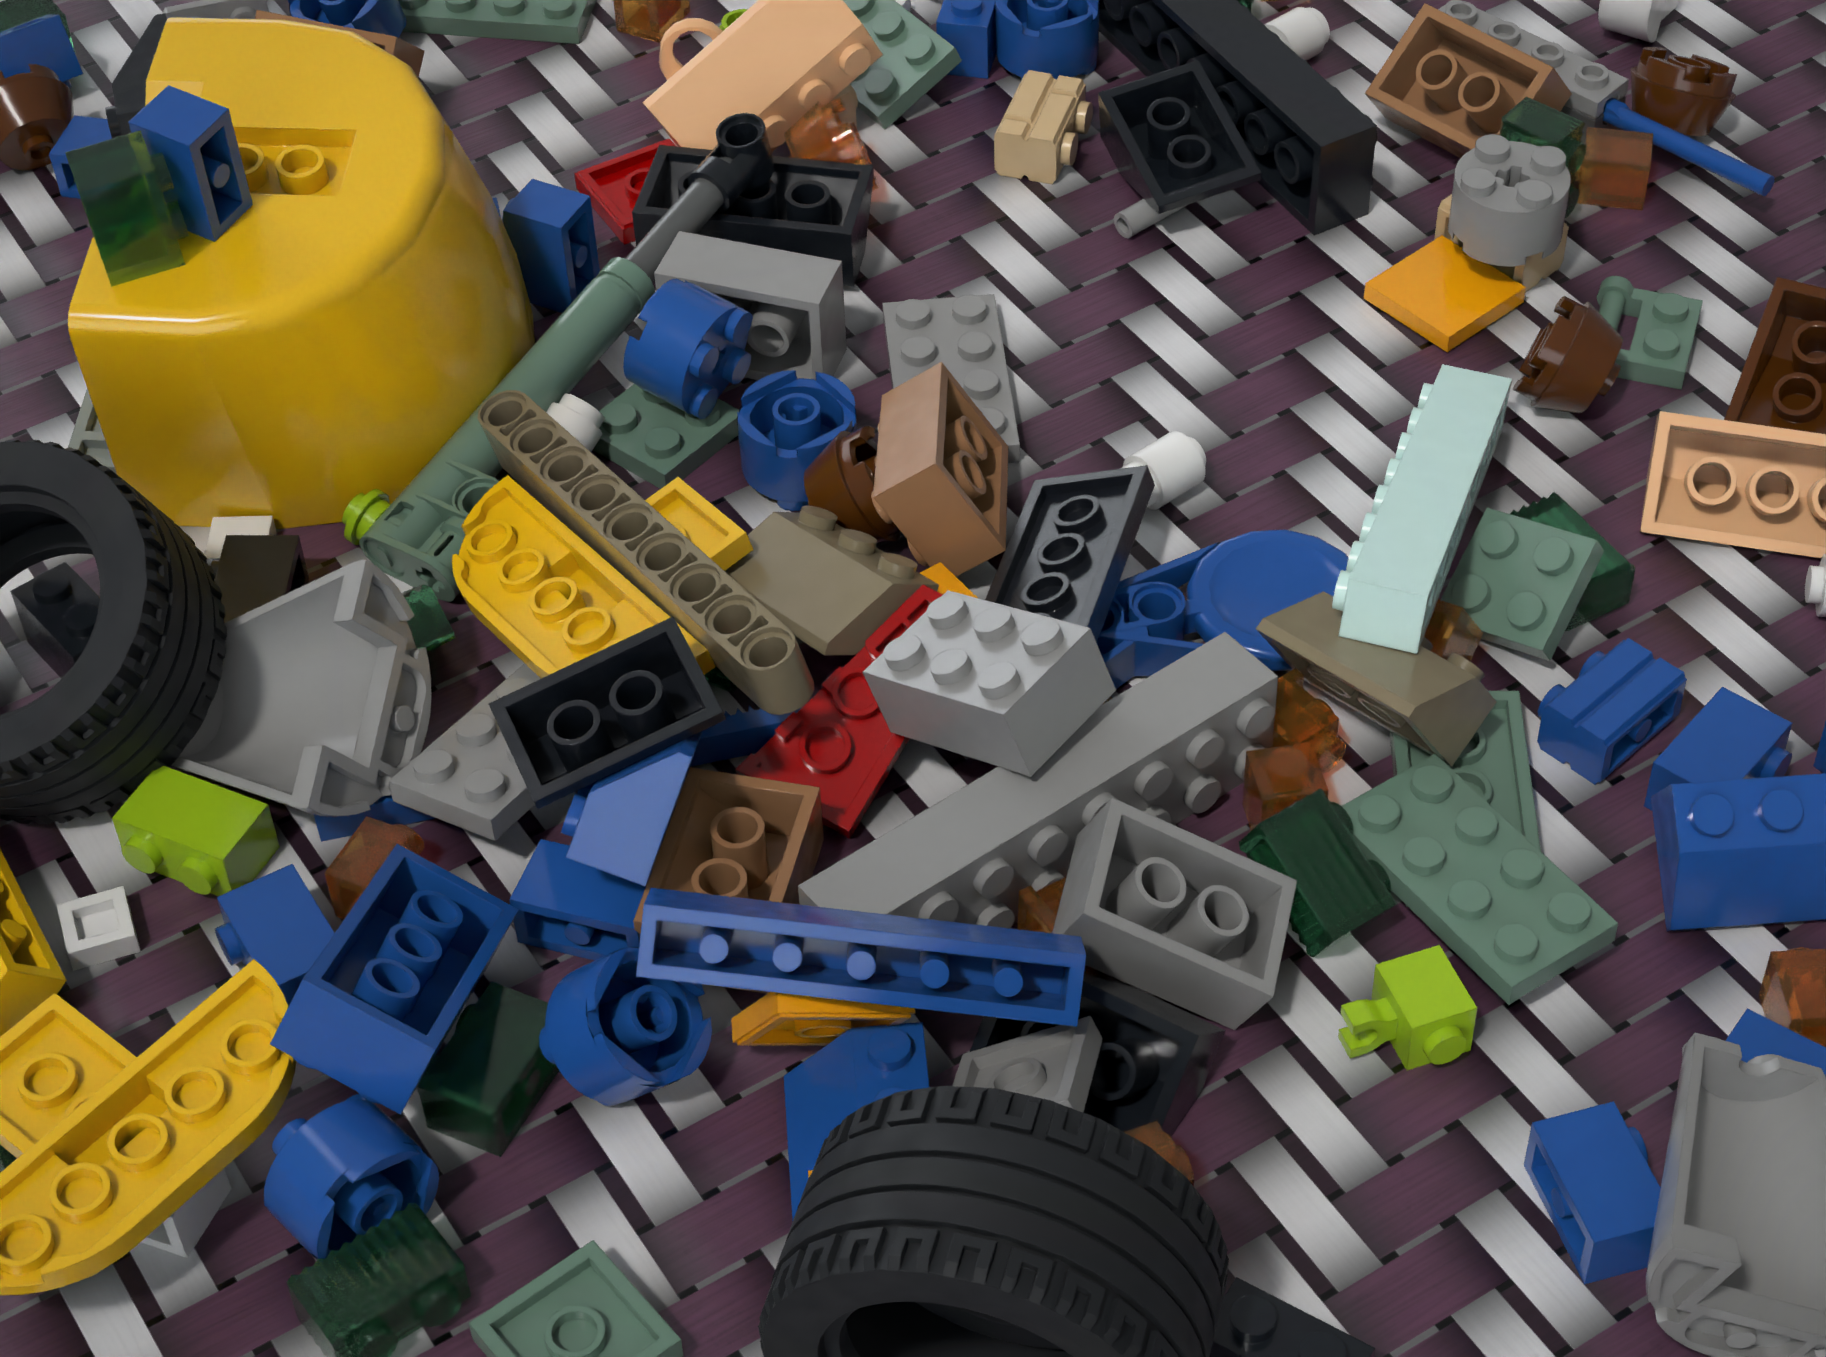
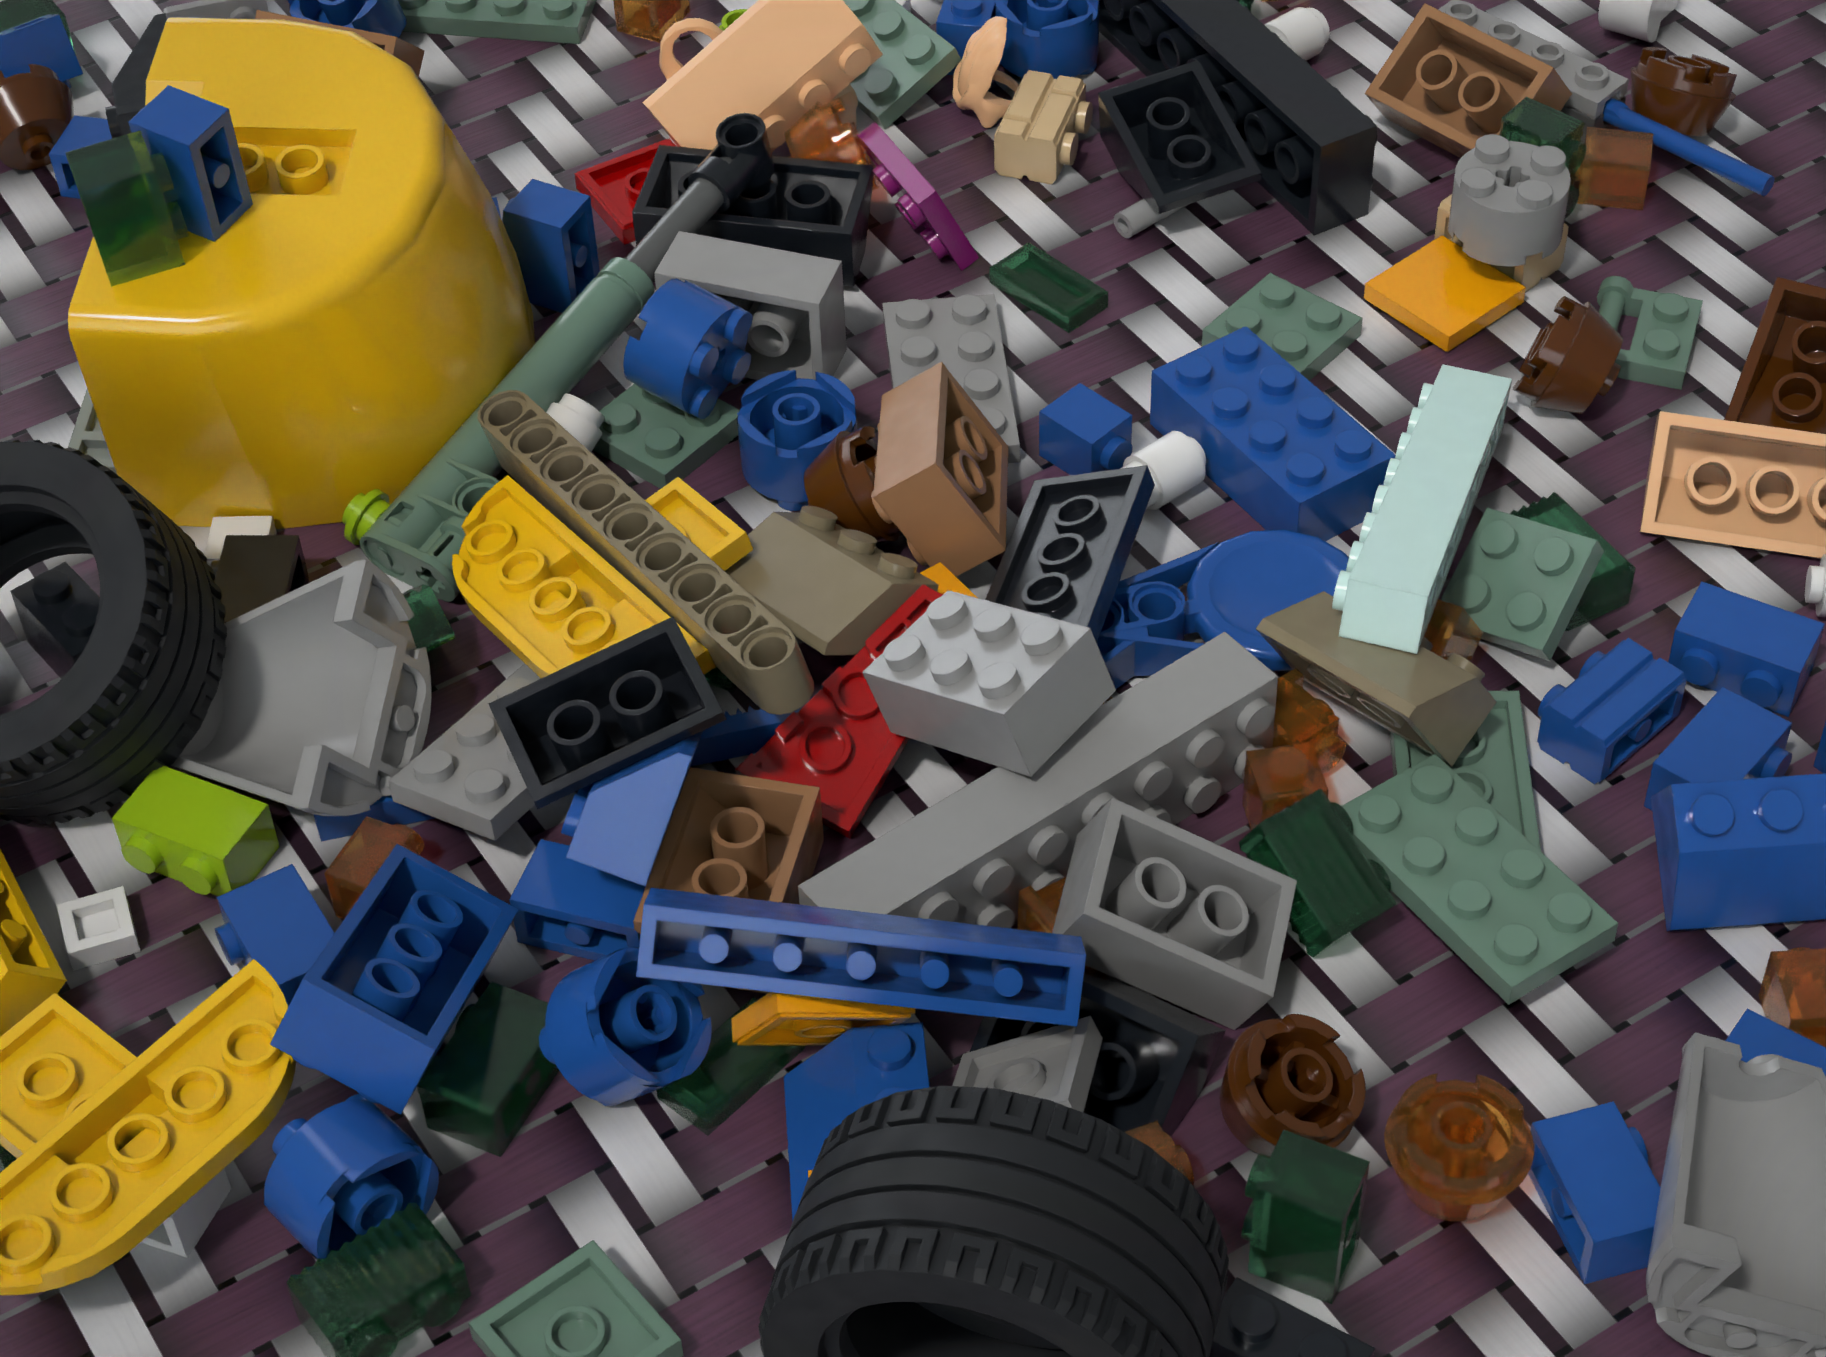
(725, 1078): none -> clear green tile
(917, 198): none -> magenta plate
(978, 69): none -> light nougat piece
(1049, 287): none -> clear green tile
(1084, 432): none -> blue brick
(1270, 436): none -> blue brick
(1290, 321): none -> sand green plate
(1290, 1080): none -> reddish brown cone
(1304, 1215): none -> clear green brick
(1416, 1007): lime brick -> none
(1458, 1146): none -> clear orange cone
(1746, 647): none -> blue brick

